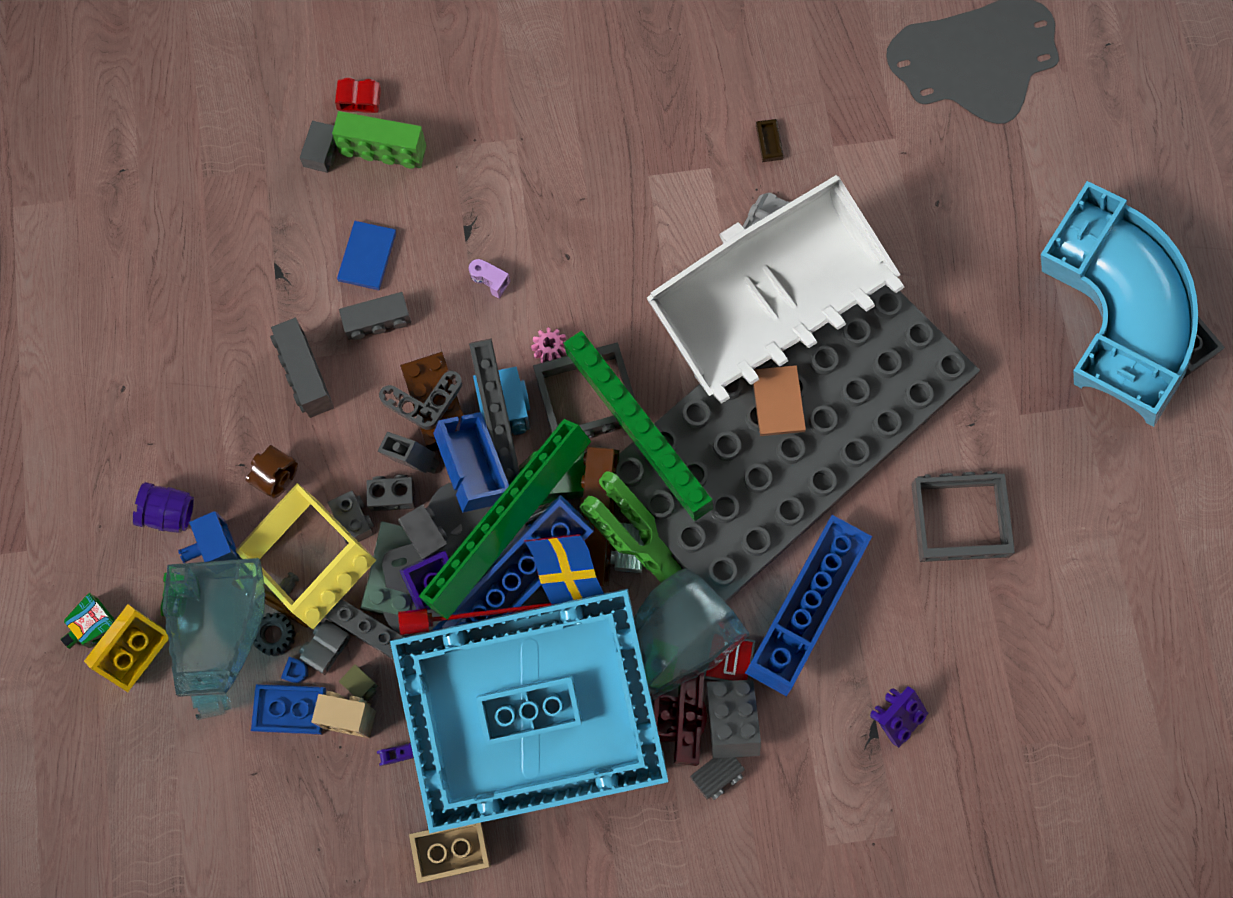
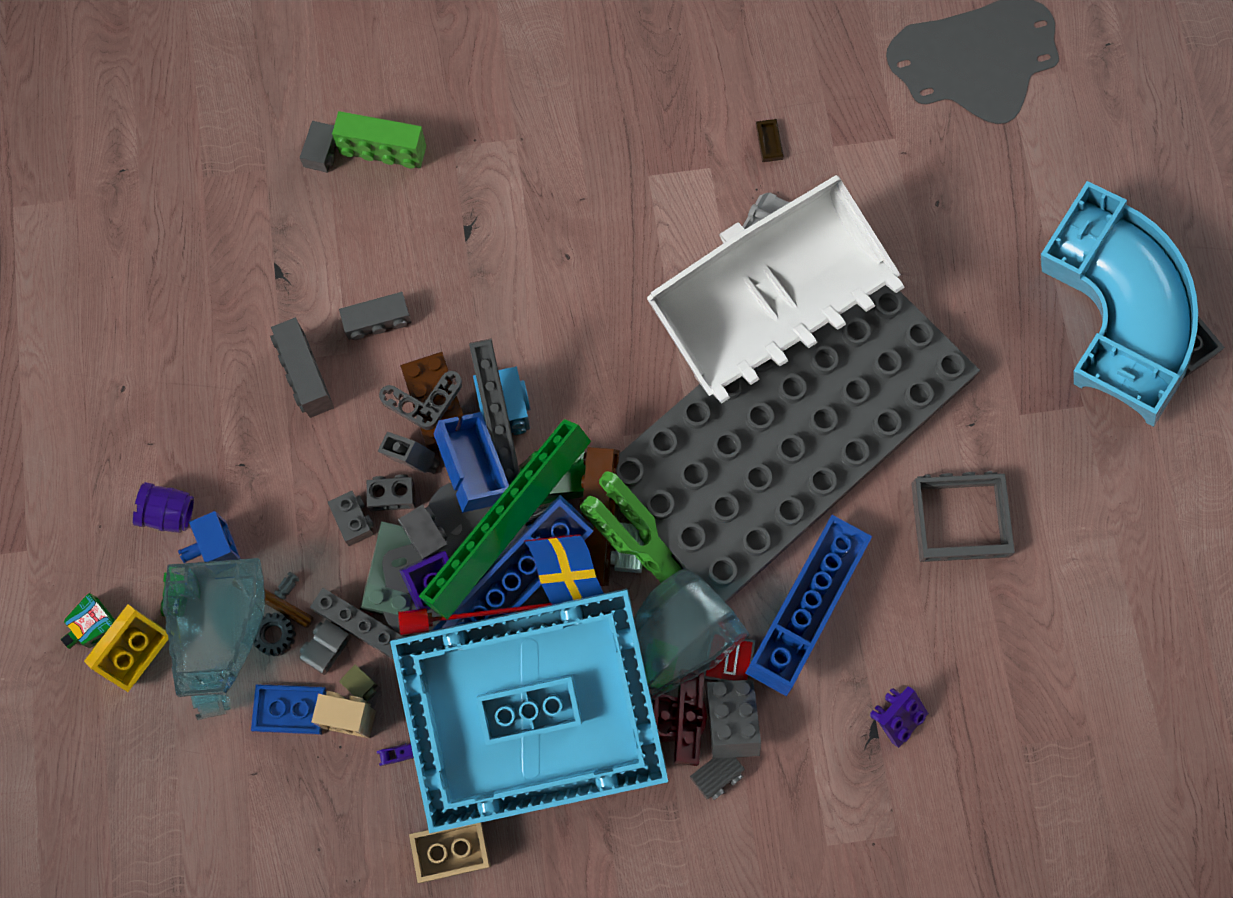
(271, 471): reddish brown brick -> none
(295, 671): blue tile -> none
(336, 577): light yellow window -> none
(358, 95): red brick -> none
(366, 255): blue tile -> none
(489, 275): lavender leg -> none
(550, 338): bright pink gear -> none
(564, 365): dark grey window -> none
(638, 426): green brick -> none
(778, 401): nougat tile -> none

